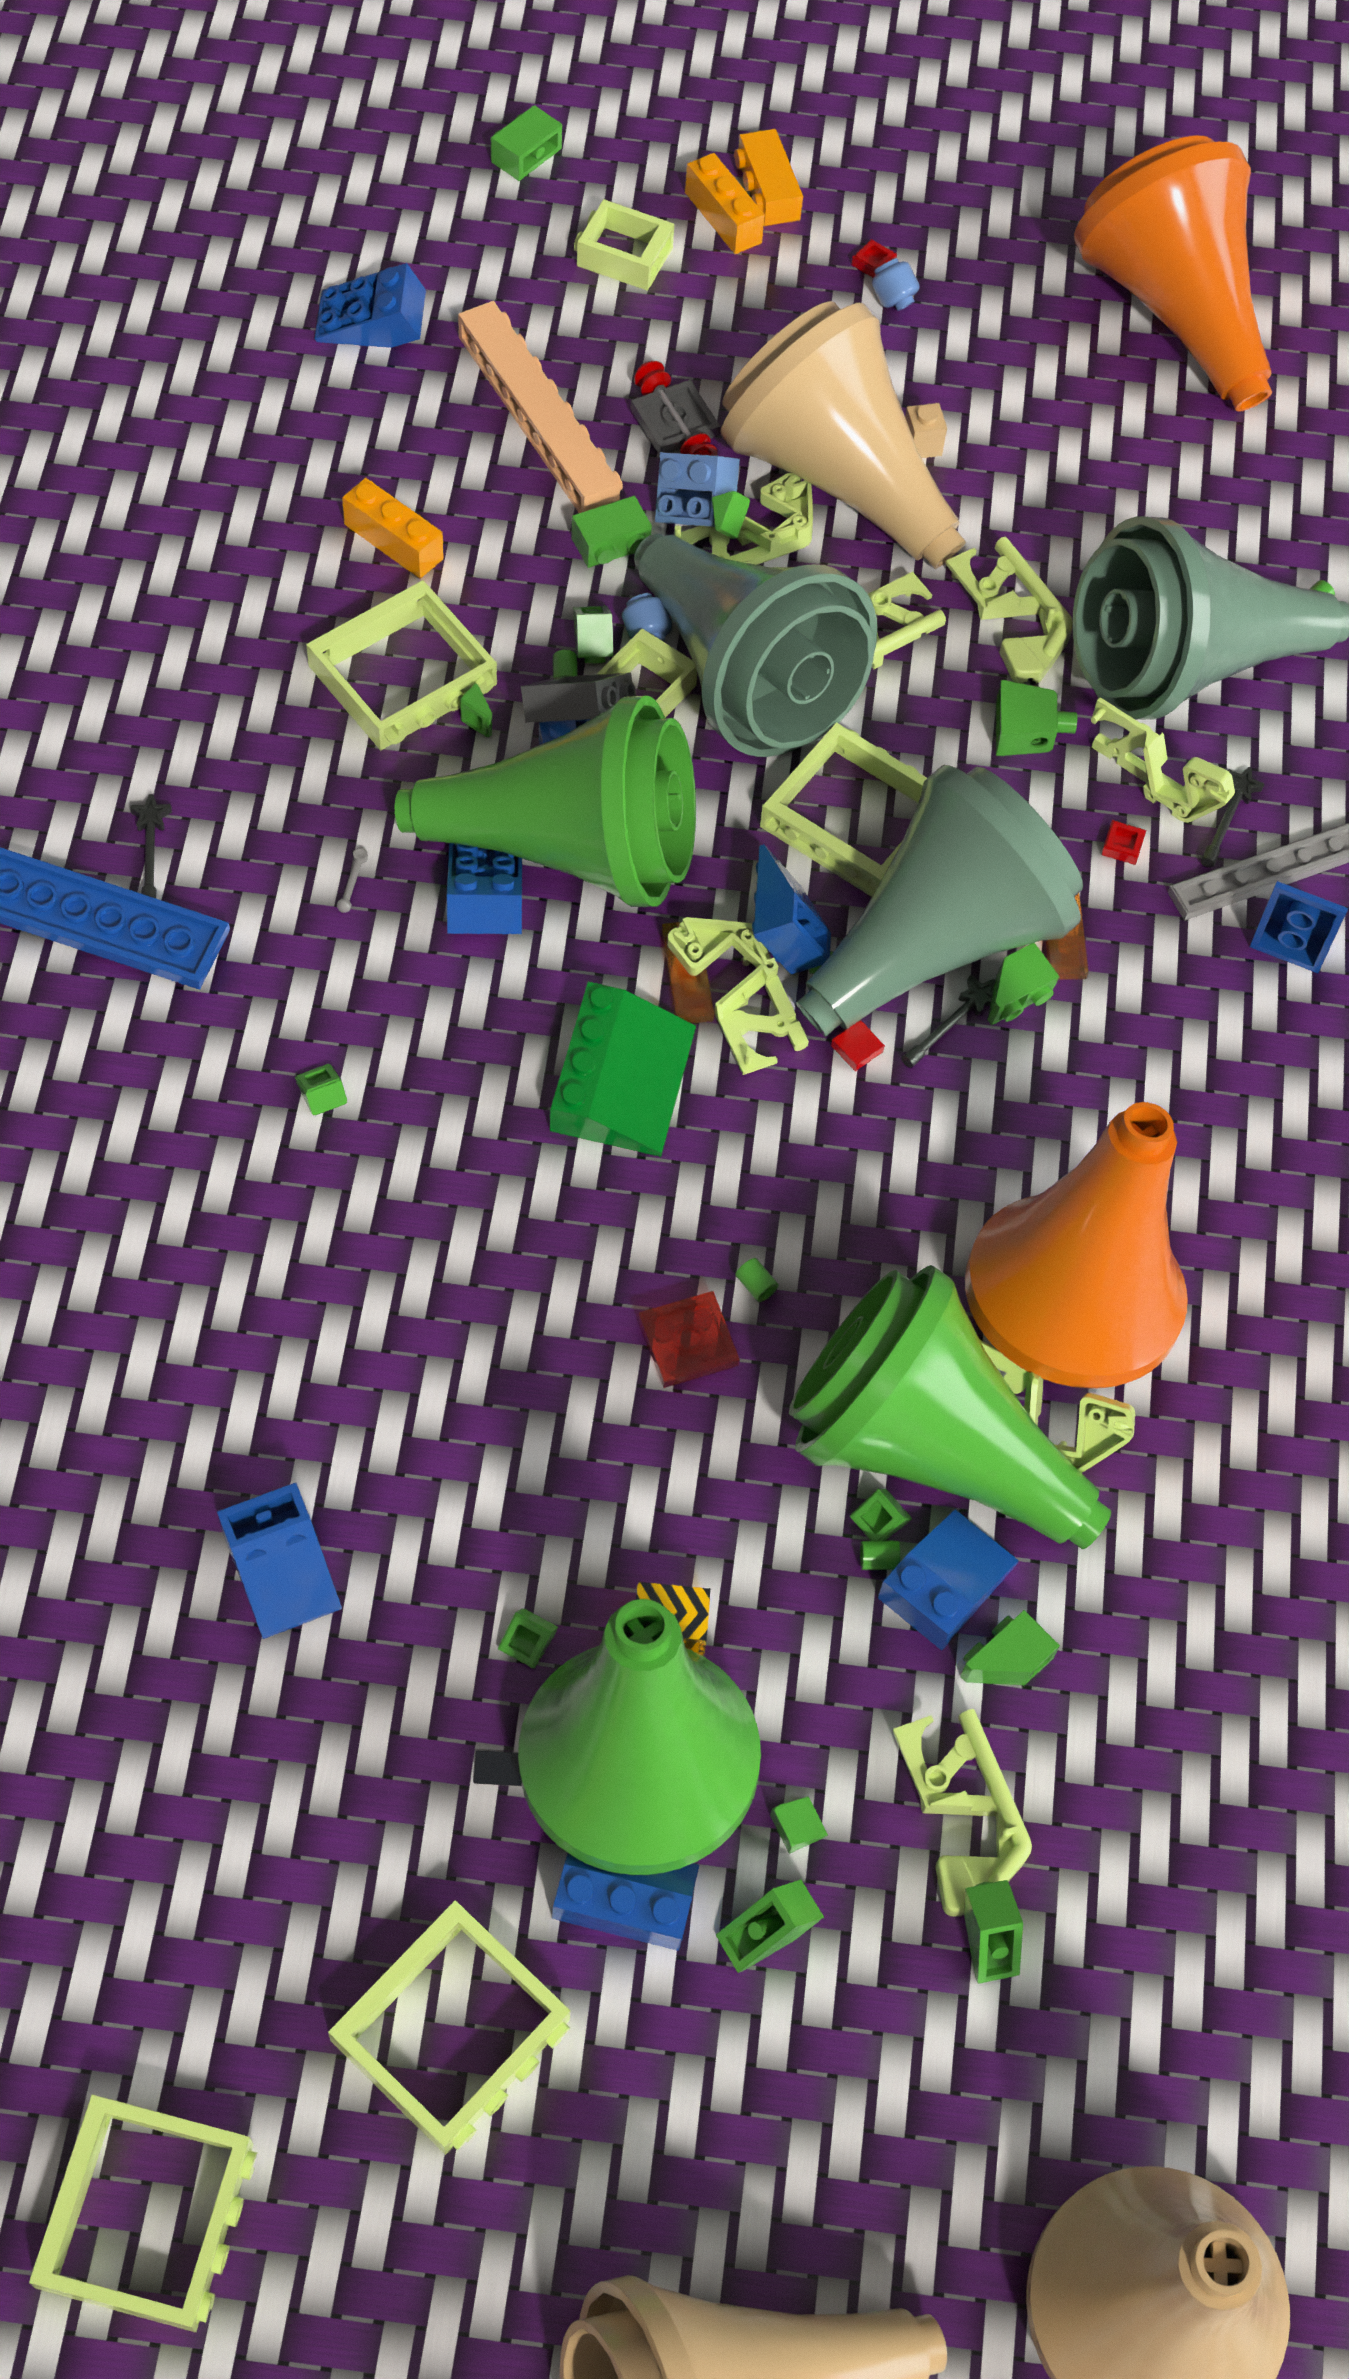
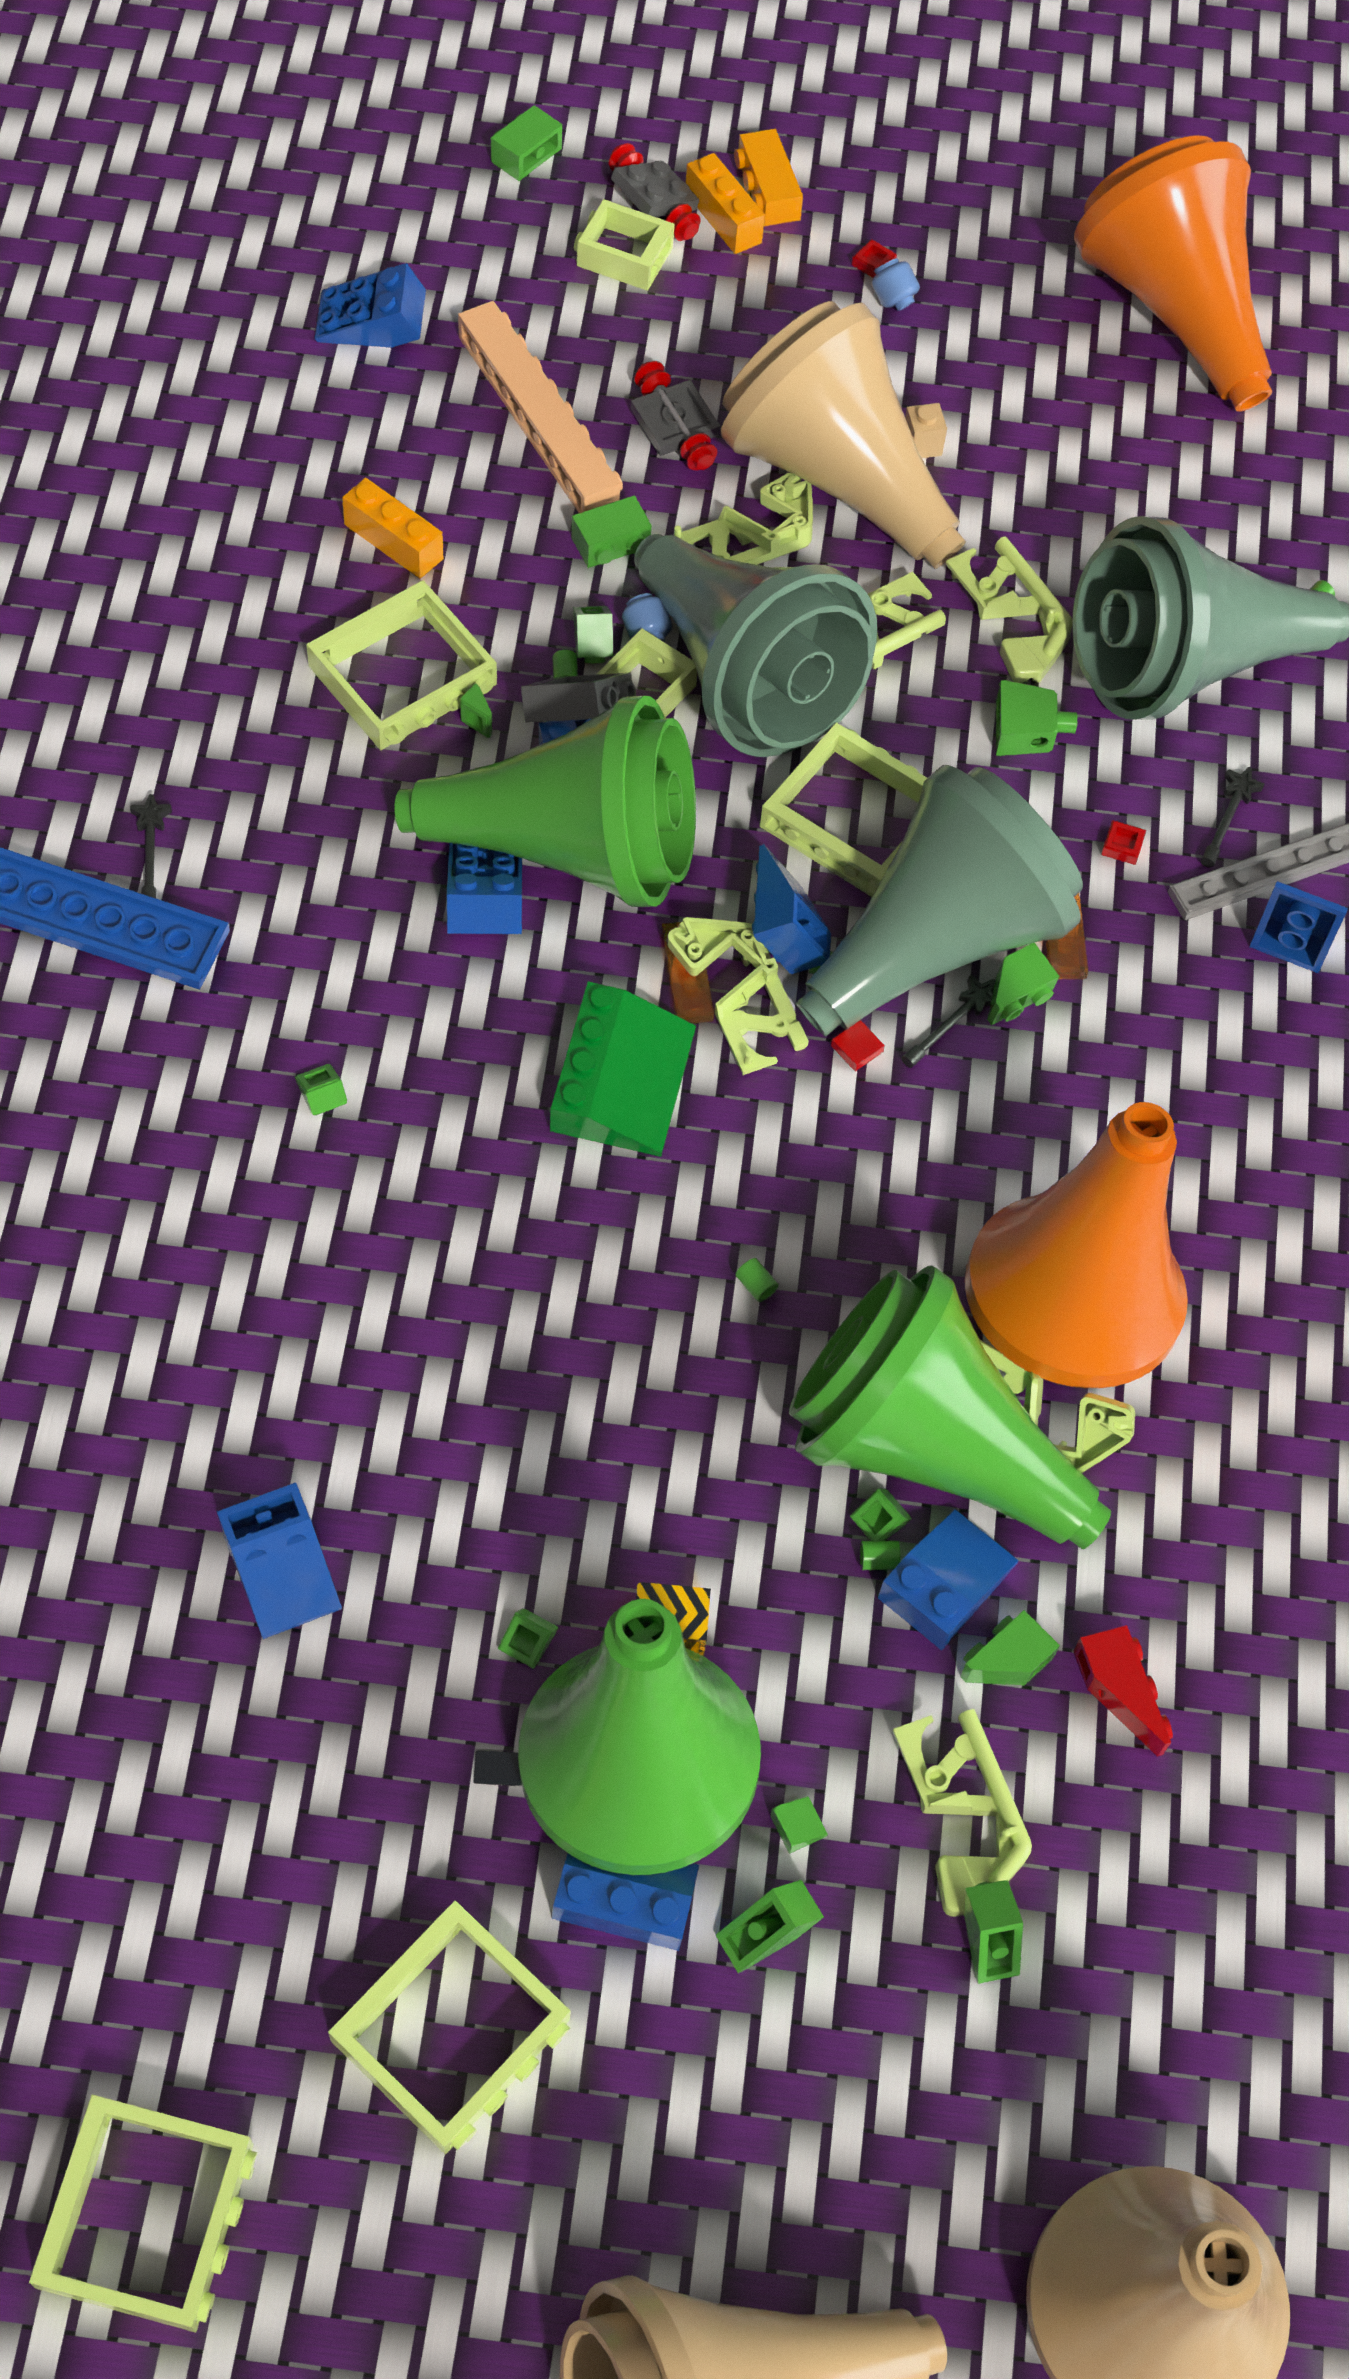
(359, 856): light grey hinge -> none
(655, 190): none -> dark grey plate
(688, 1339): clear red plate -> none
(689, 484): medium blue slope -> none
(729, 512): bright green slope -> none
(1117, 1679): none -> red slope
(1205, 786): yellowish green piece -> none

